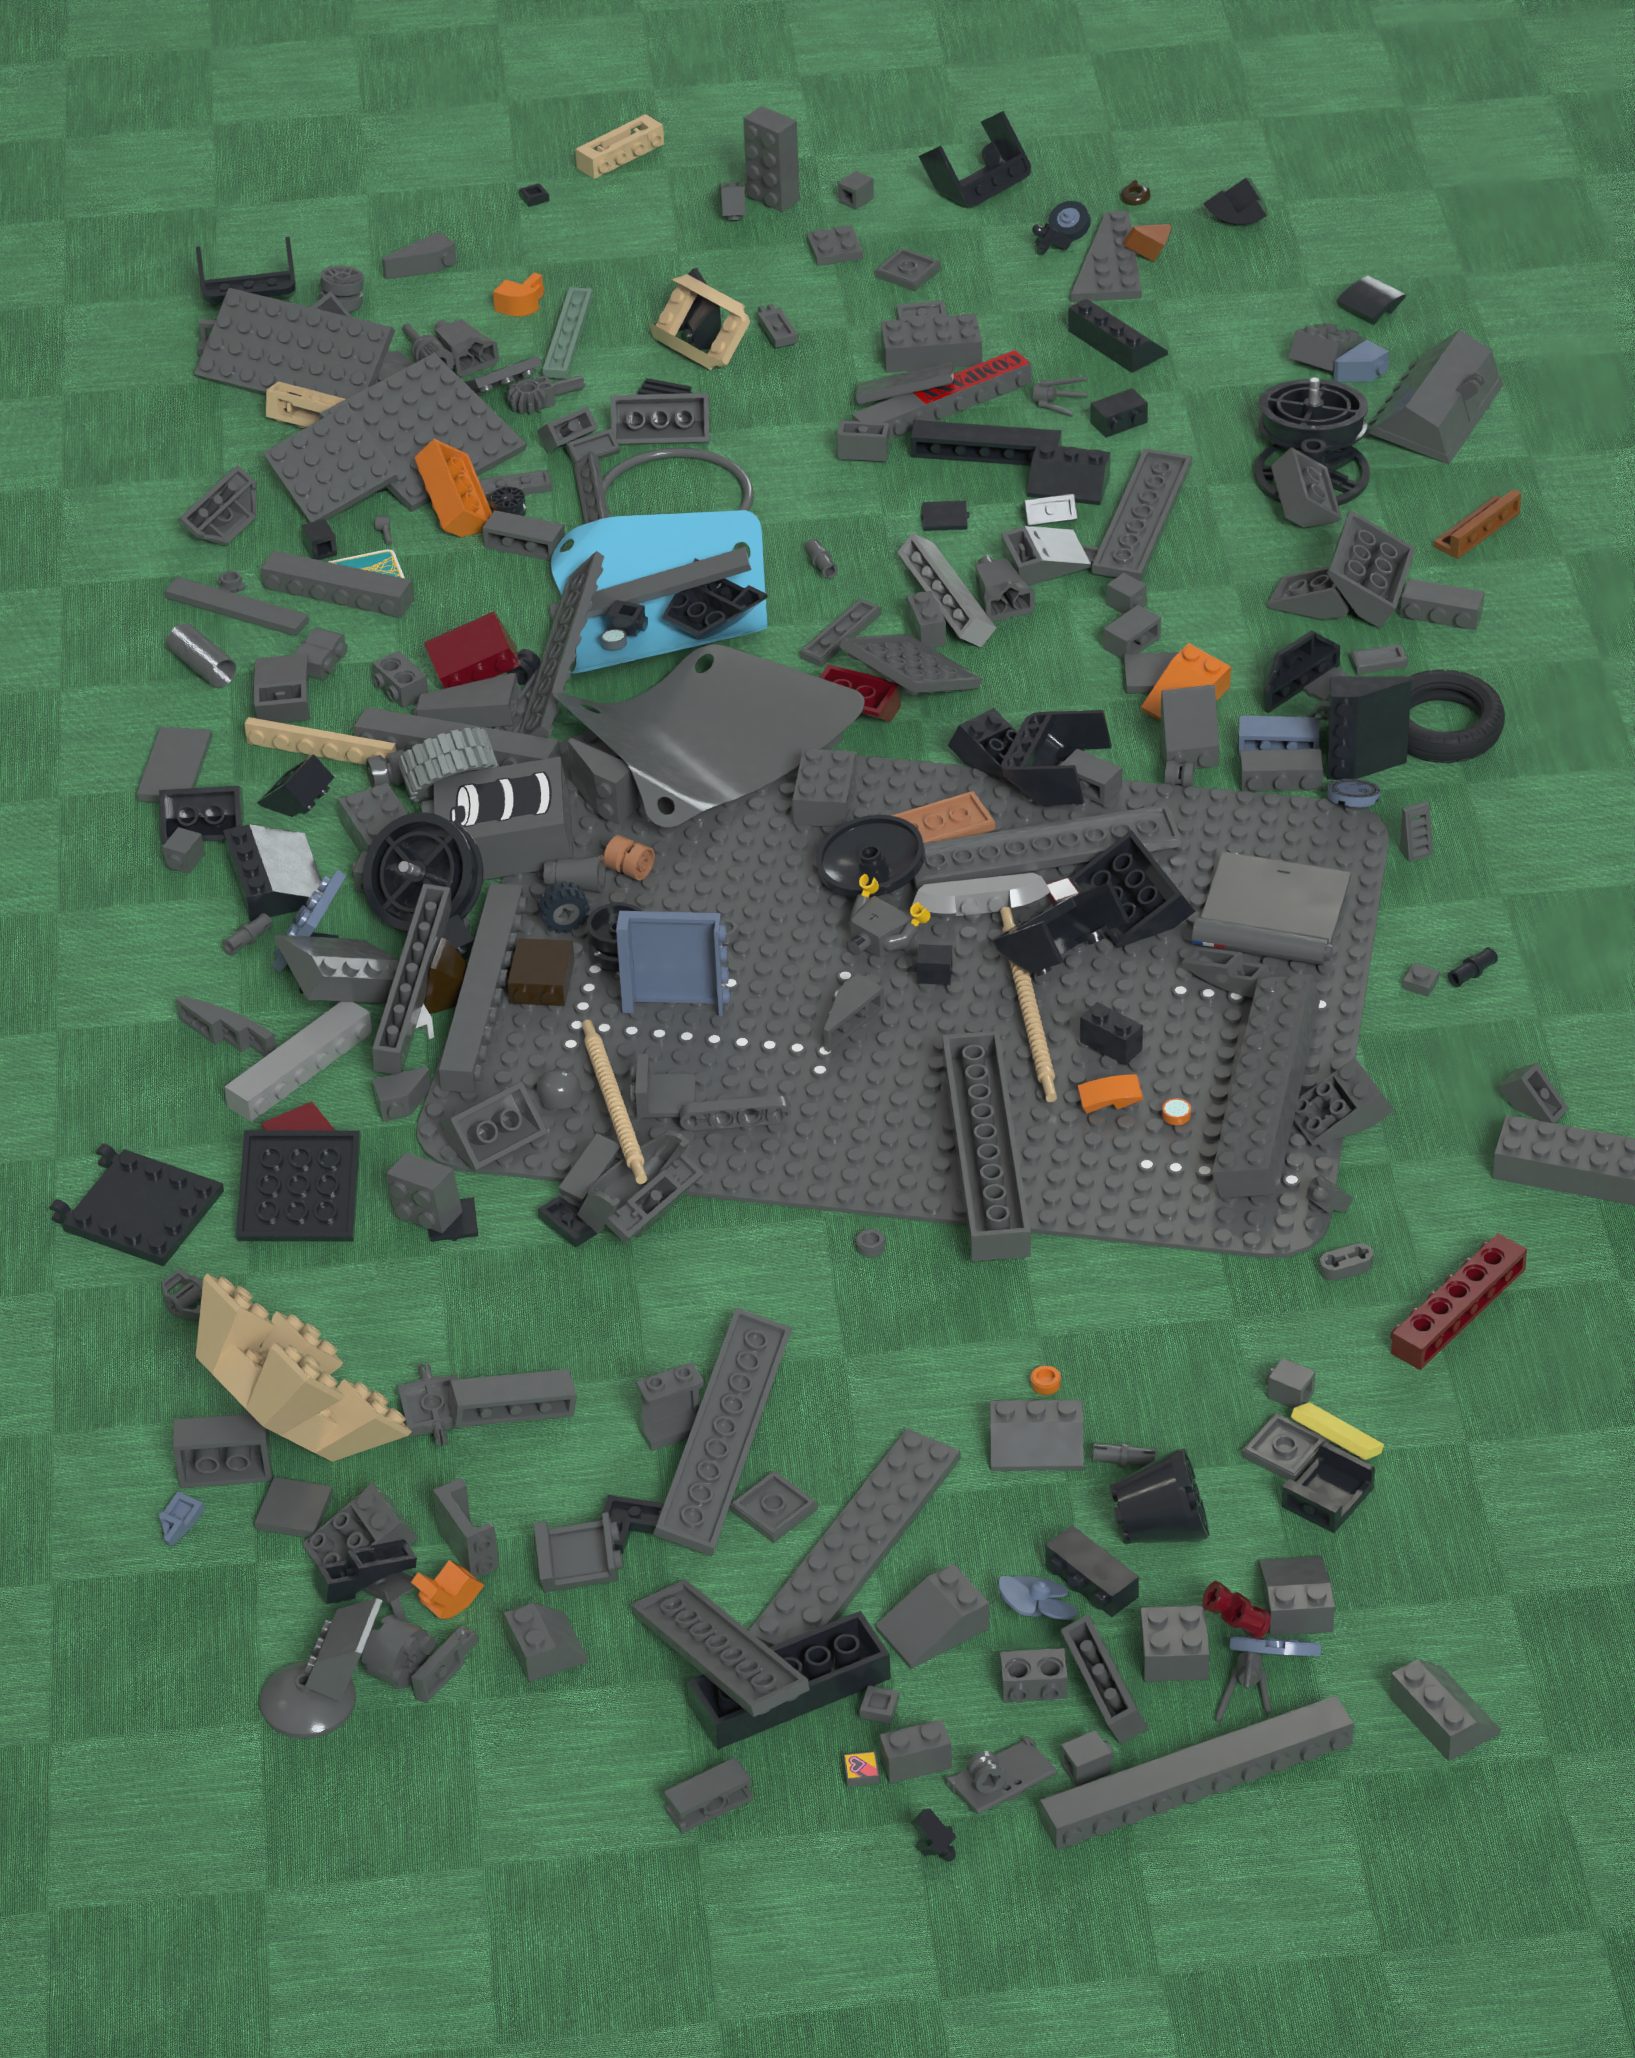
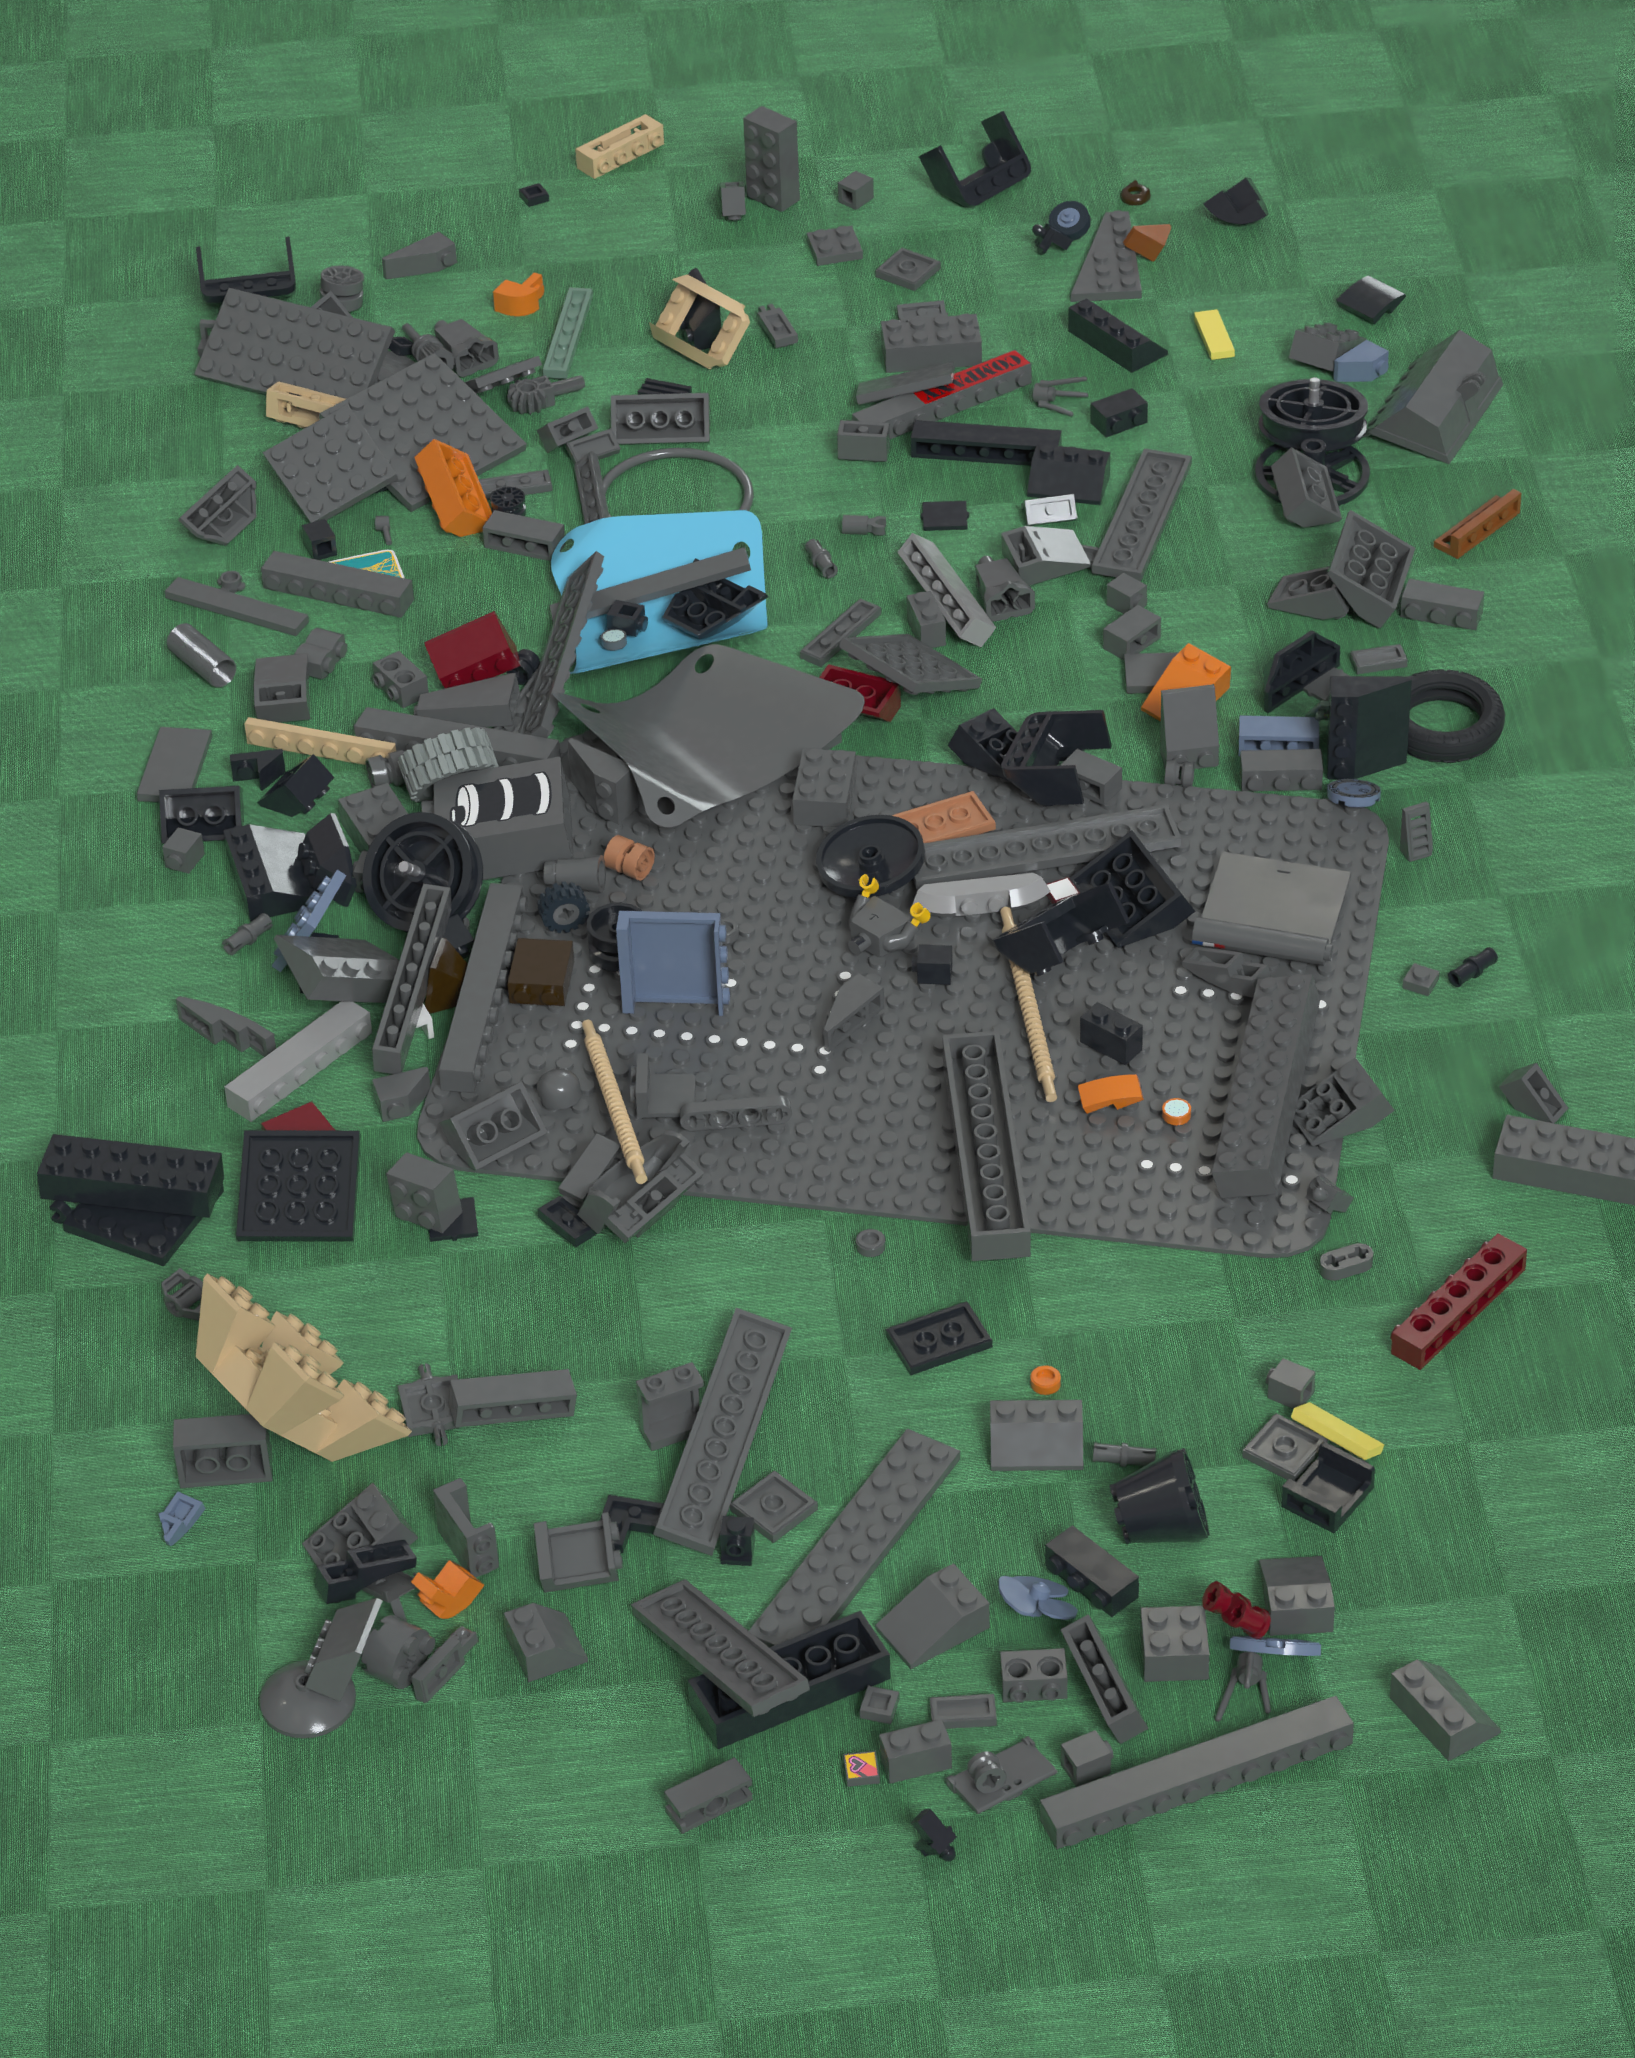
(130, 1175): none -> black brick
(260, 765): none -> black slope
(294, 1507): dark grey tile -> none
(325, 852): none -> black wedge
(401, 346): none -> black tile
(737, 1540): none -> black brick
(863, 525): none -> dark grey bar
(939, 1338): none -> black tile
(964, 1710): none -> dark grey tile
(1214, 334): none -> light yellow tile

